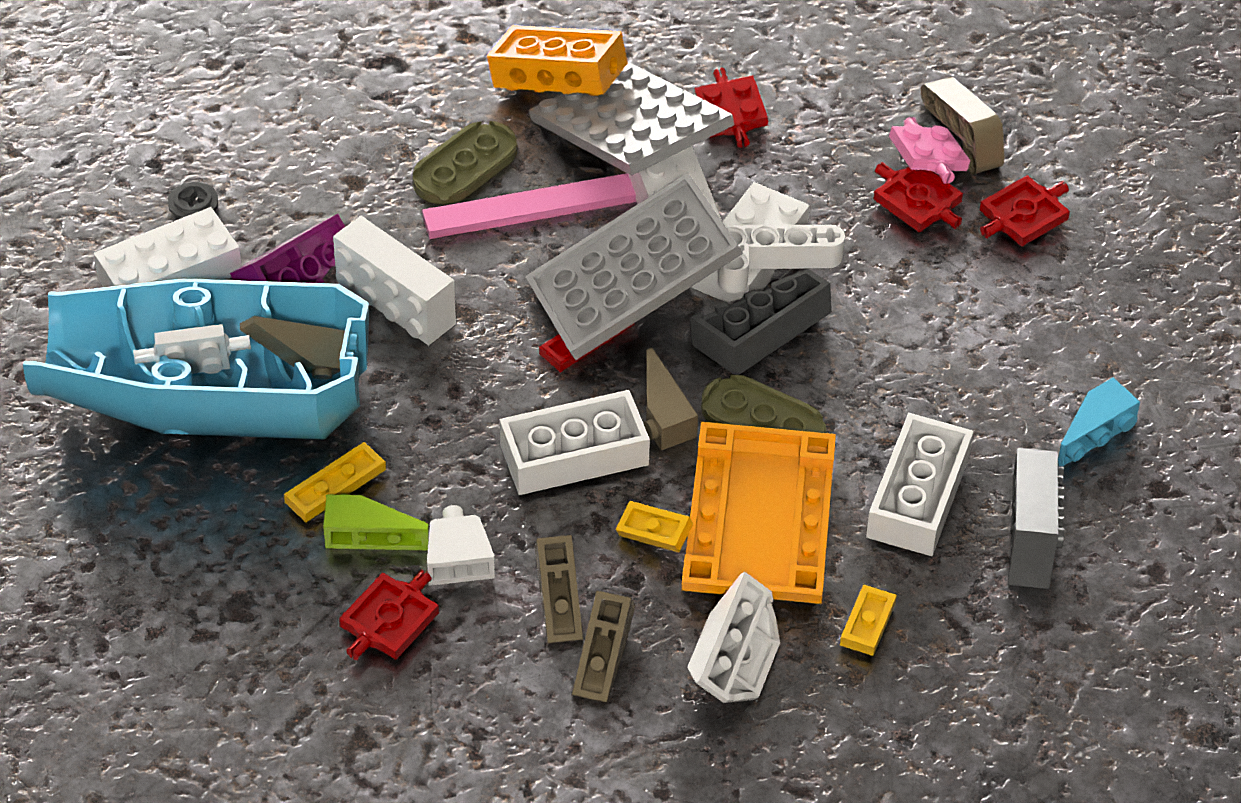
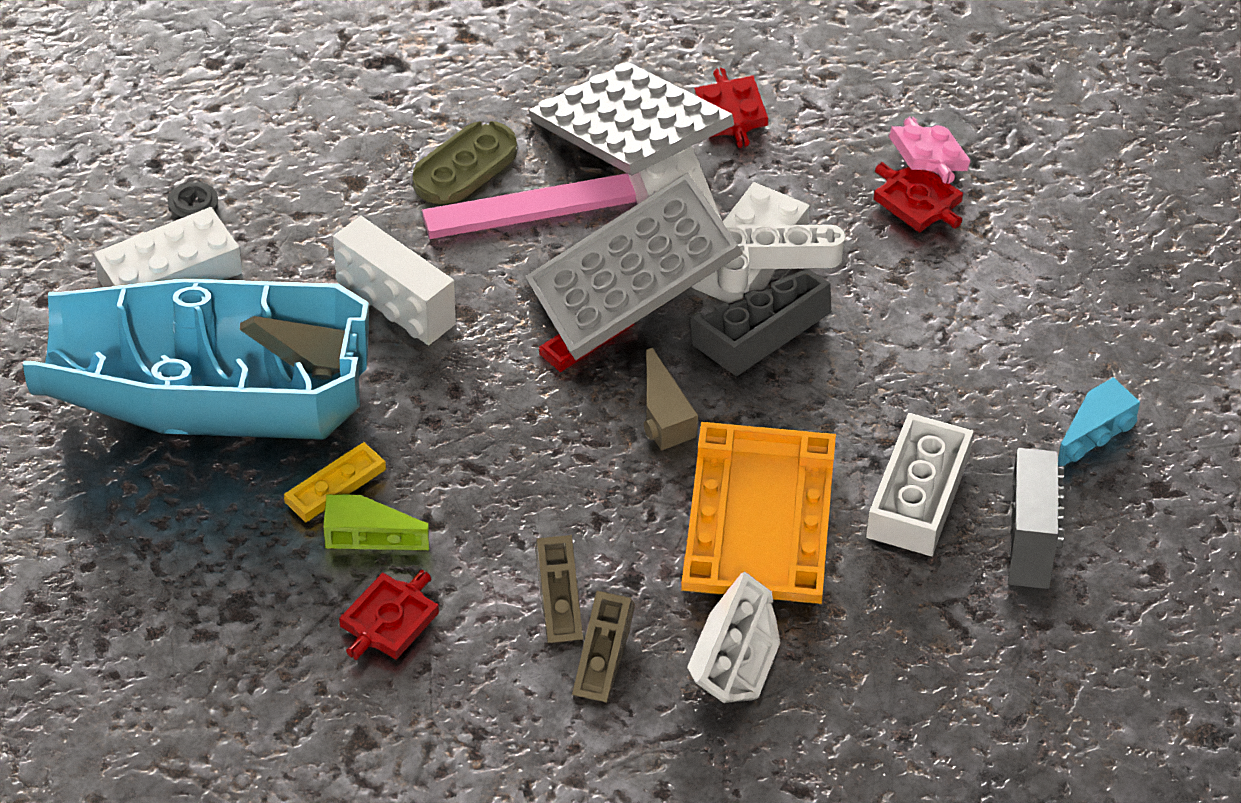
(203, 348): white plate -> none
(299, 259): magenta wedge -> none
(458, 549): white torso -> none
(557, 60): light orange brick -> none
(574, 442): white brick -> none
(654, 526): yellow plate -> none
(752, 403): olive tile -> none
(868, 620): yellow plate -> none
(969, 120): dark tan beam -> none
(1024, 210): red plate -> none

